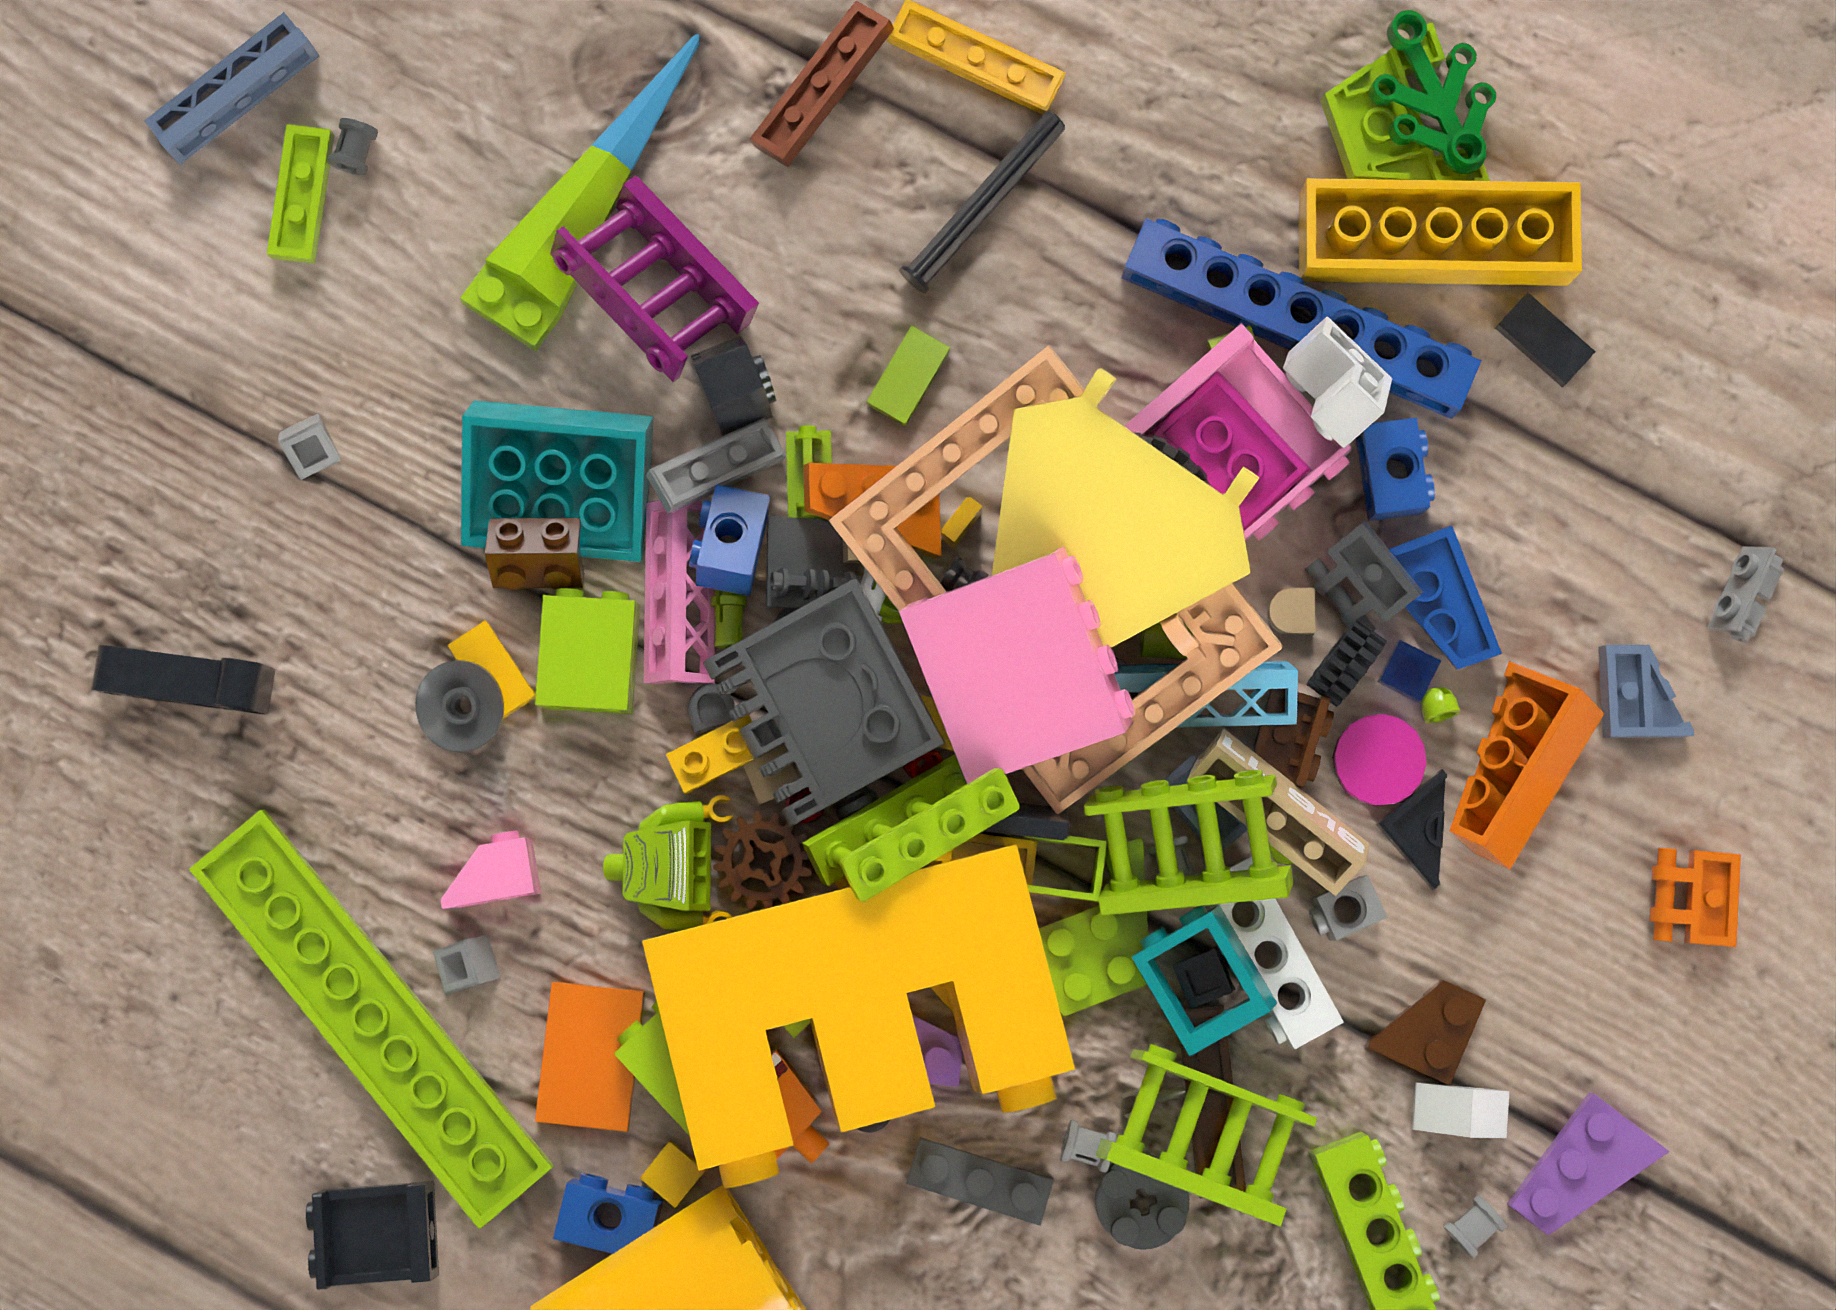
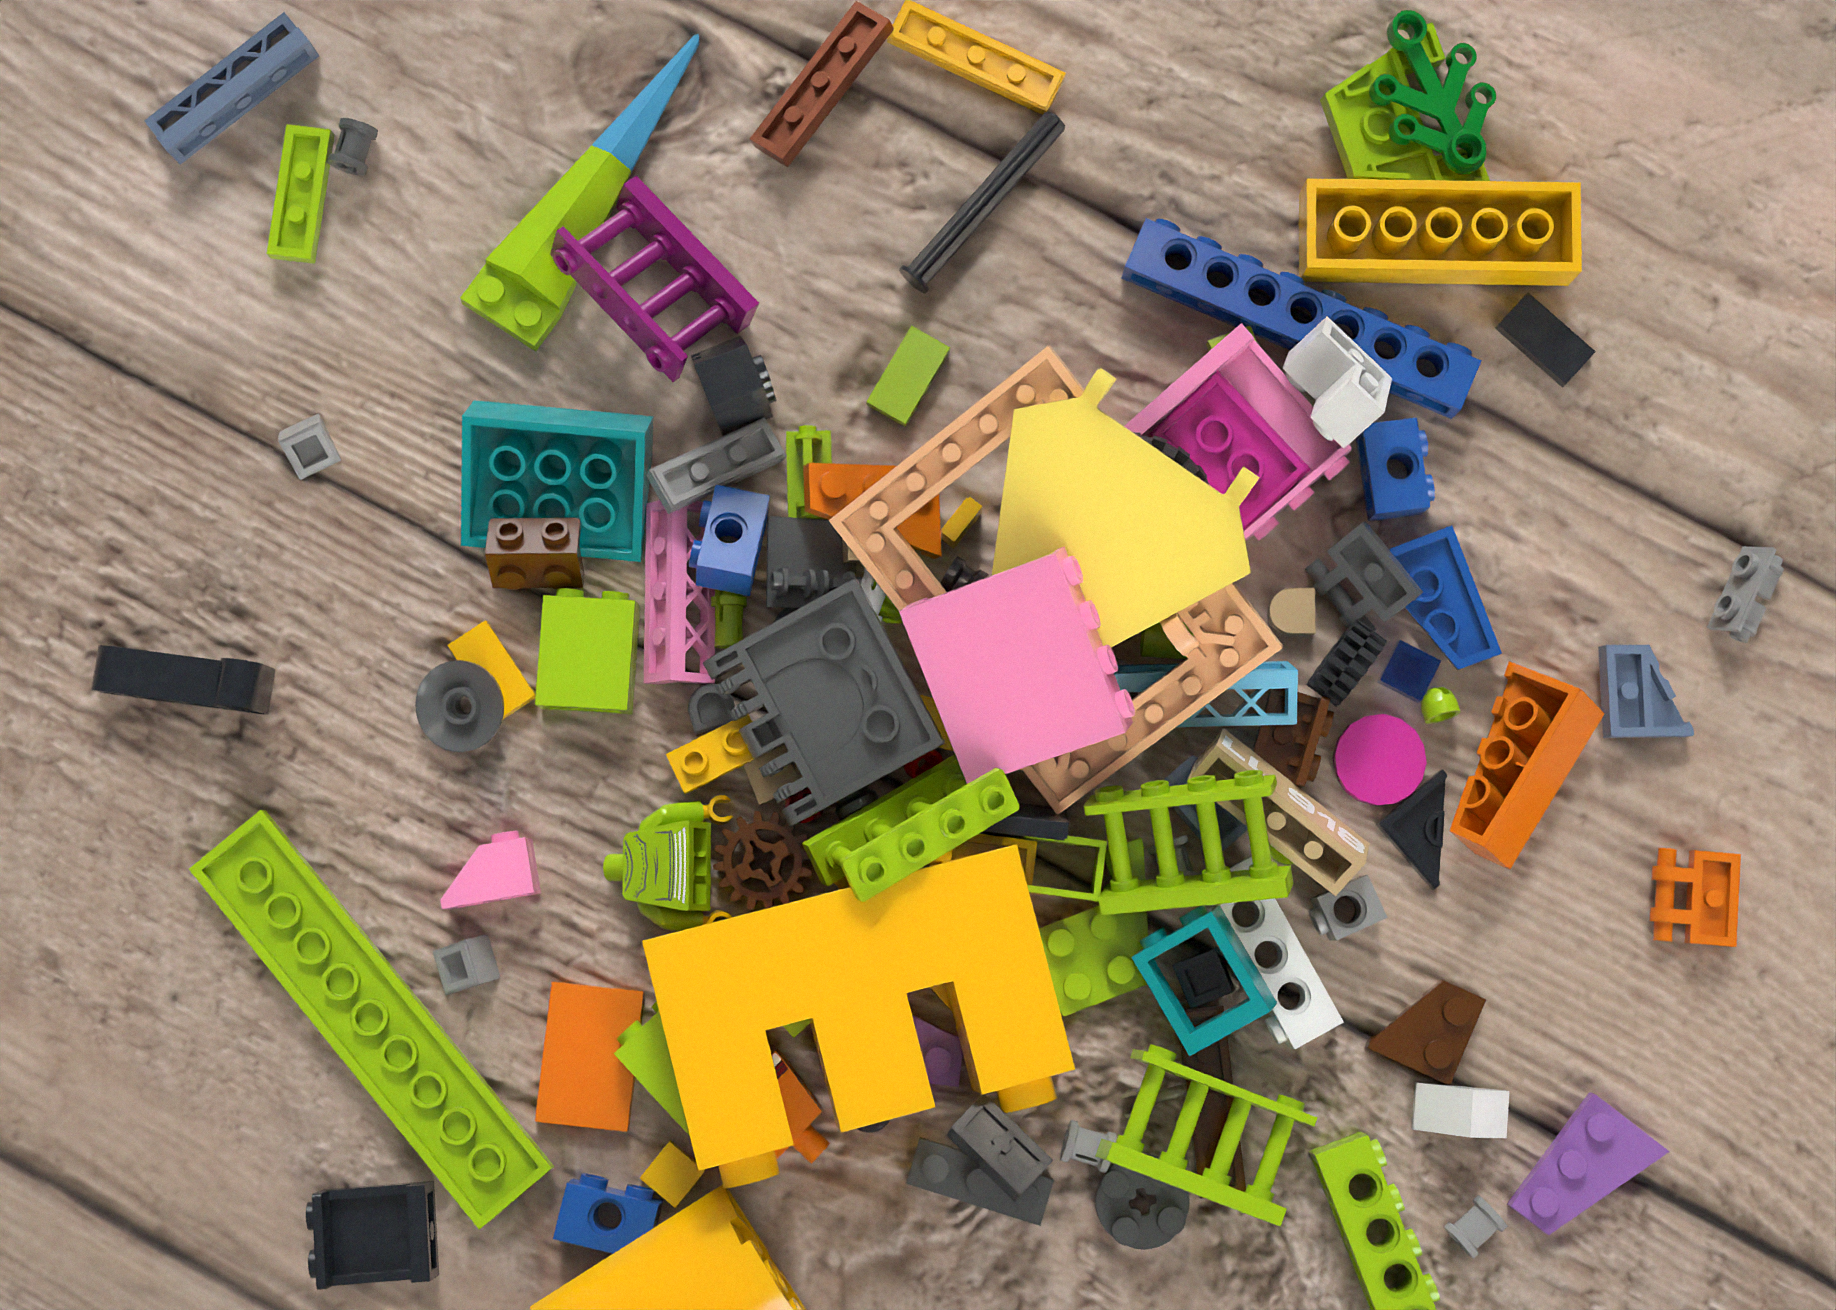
(999, 1147): none -> hinge

